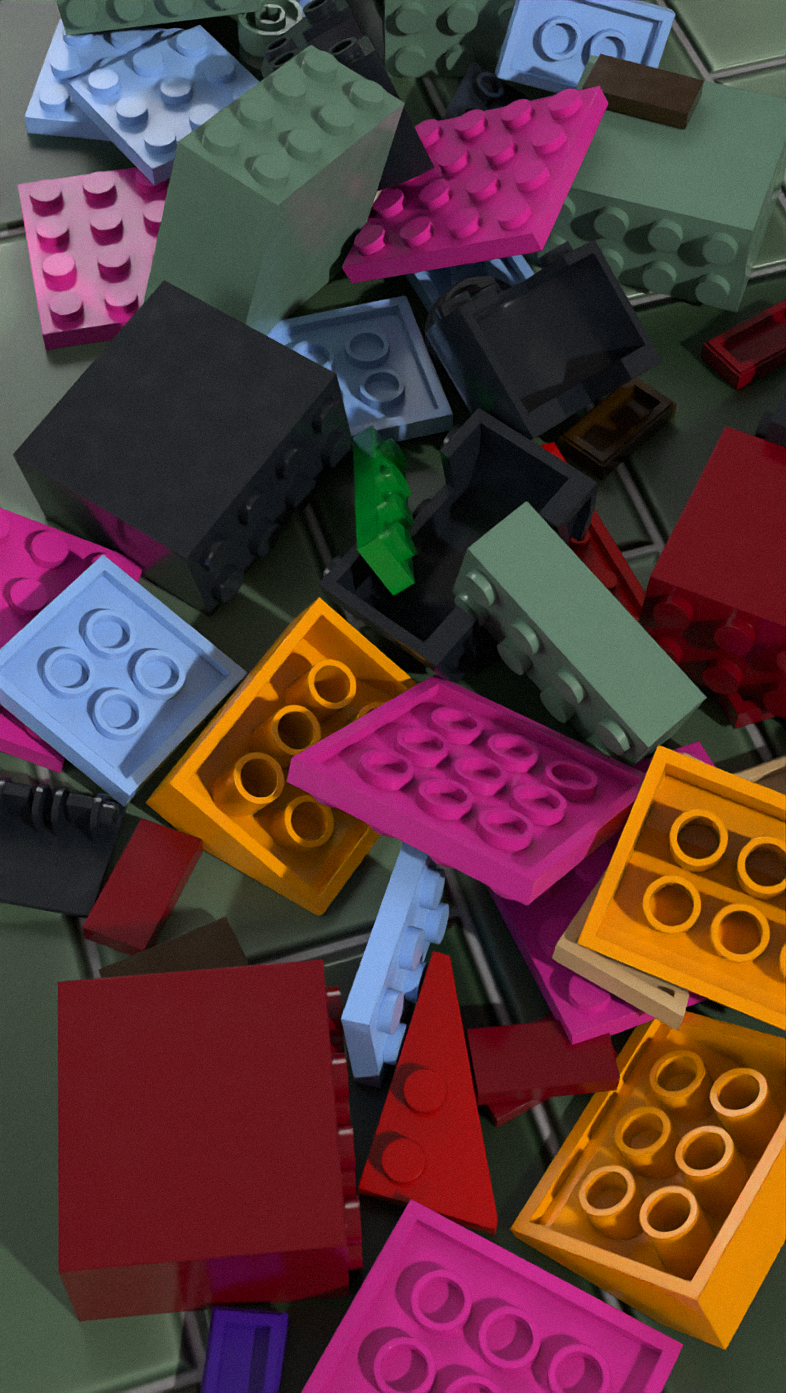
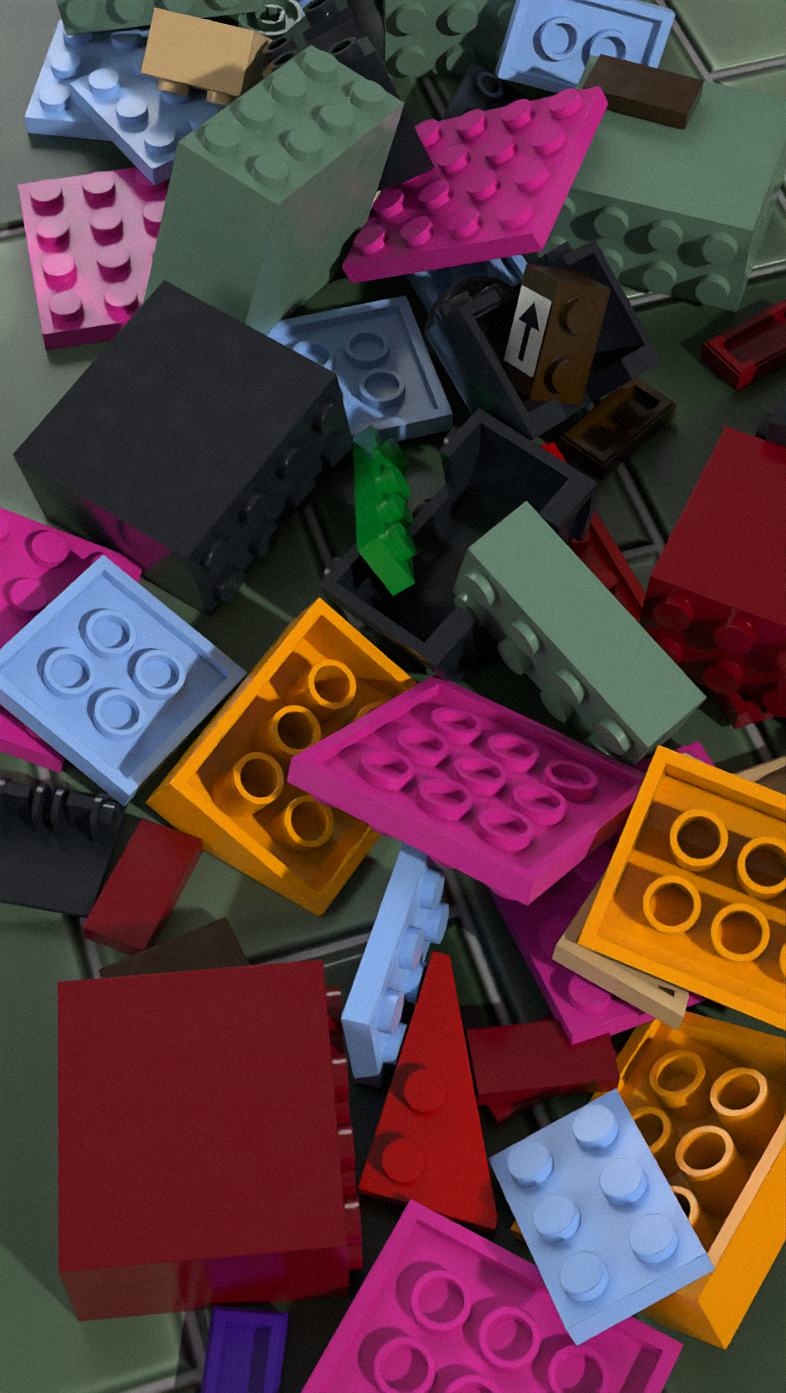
(203, 56): none -> tan slope
(554, 334): none -> dark brown brick
(599, 1217): none -> light blue plate

